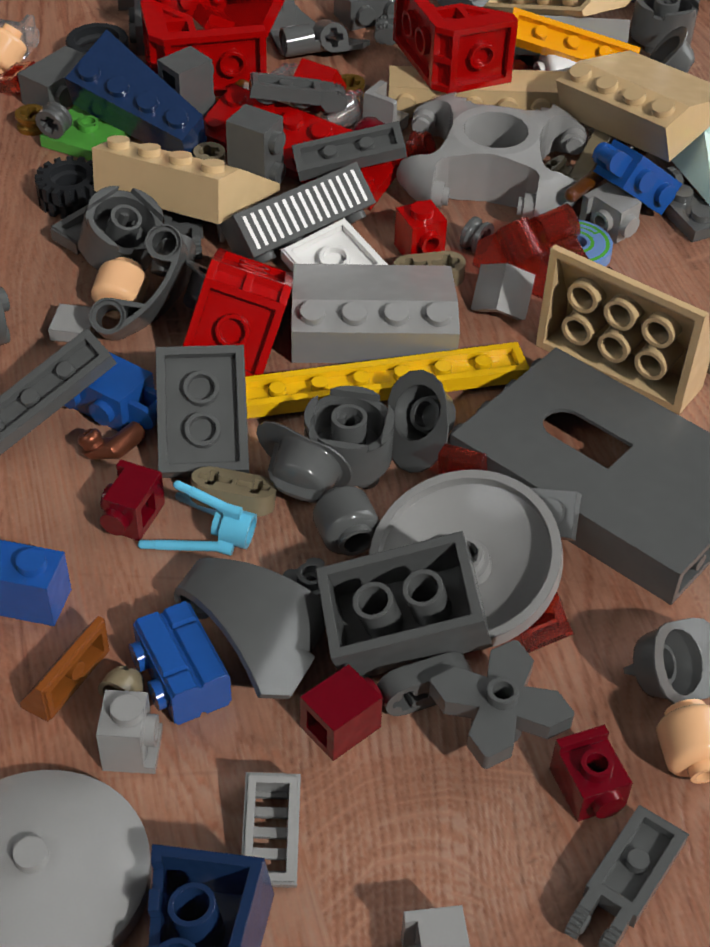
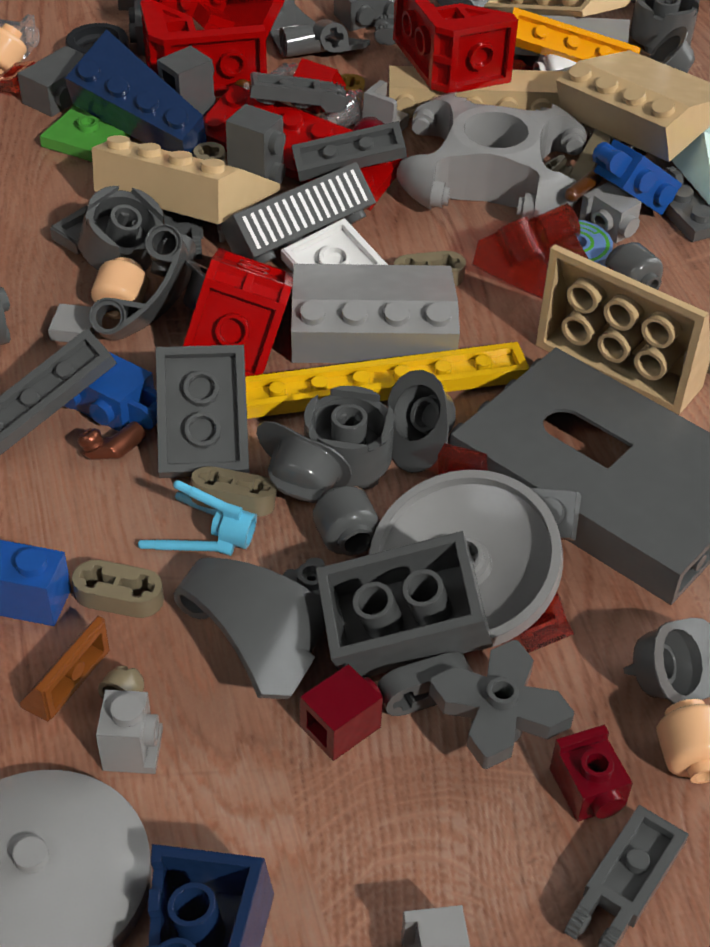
(26, 119): pearl gold bush -> none
(53, 120): dark grey bush -> none
(65, 185): black tyre -> none
(118, 588): none -> dark tan beam
(132, 500): dark red brick -> none
(181, 662): blue brick -> none
(273, 787): light grey slope -> none
(420, 143): clear red plate -> none
(420, 228): red brick -> none
(473, 232): dark grey bush -> none
(503, 290): light grey panel -> none
(637, 263): none -> dark grey head

